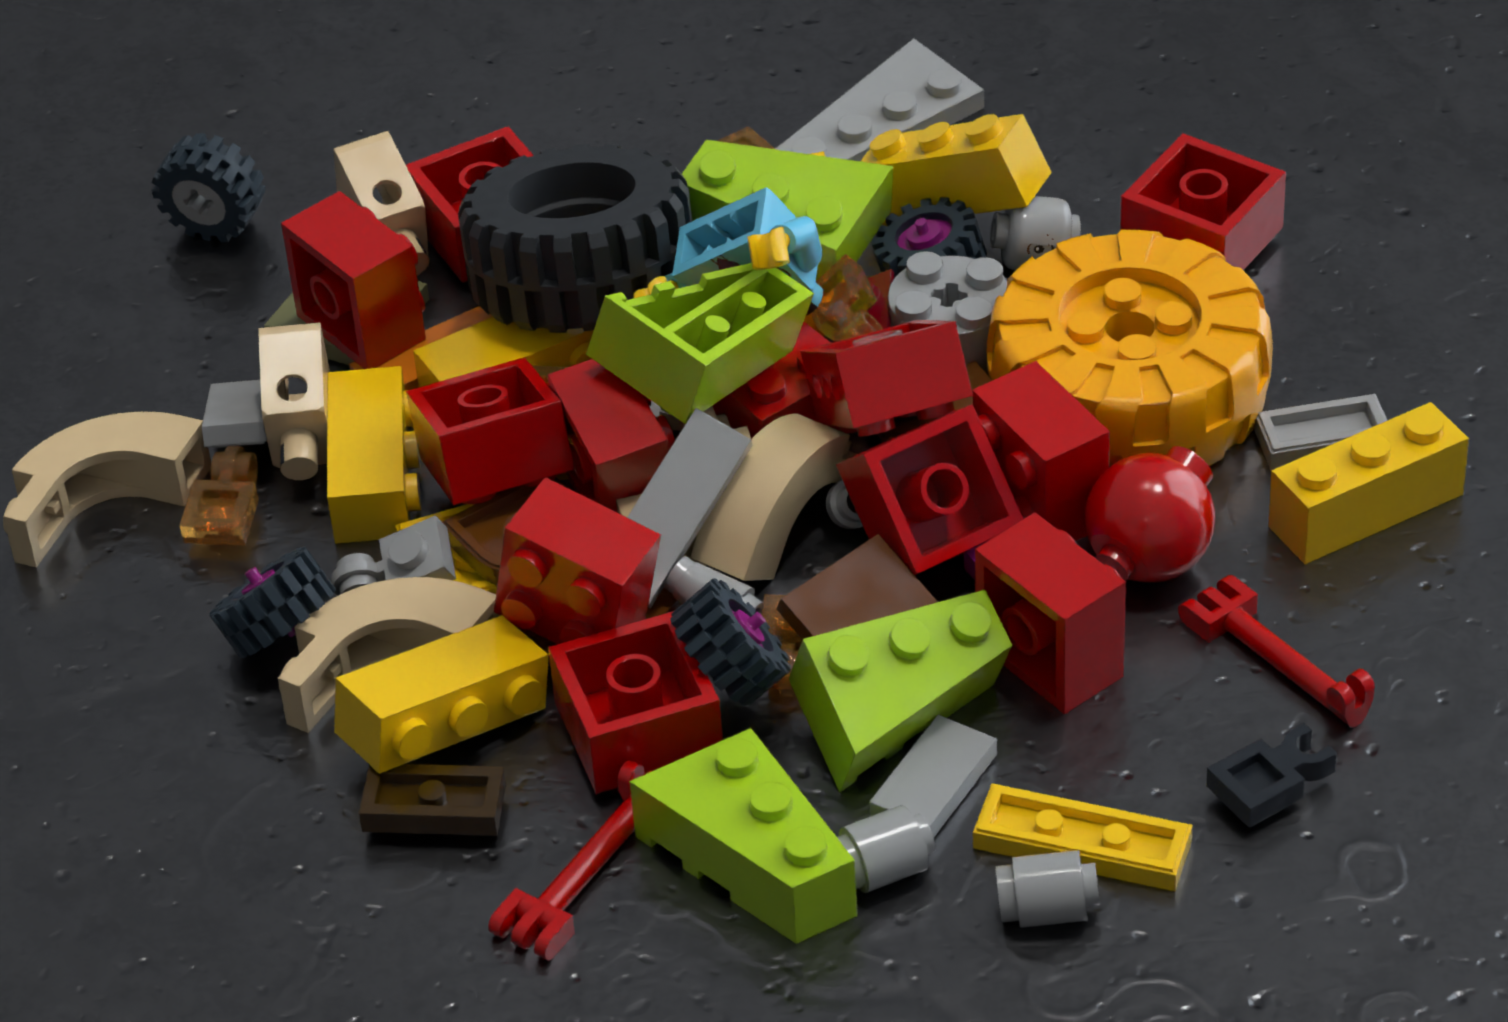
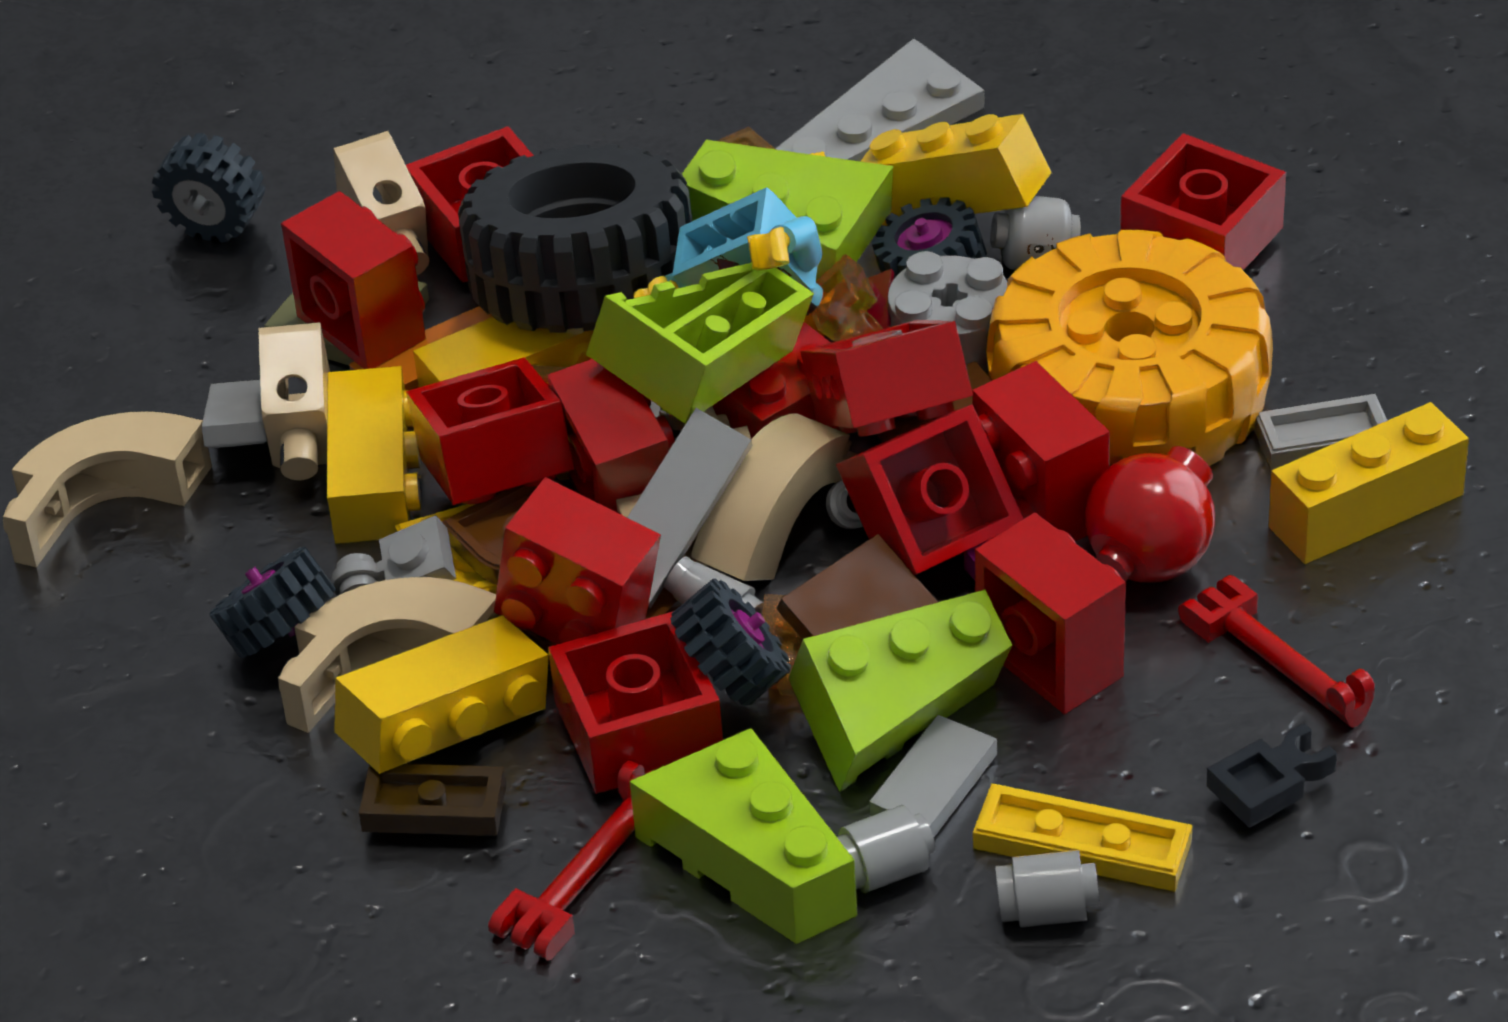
(225, 506): clear orange plate -> none

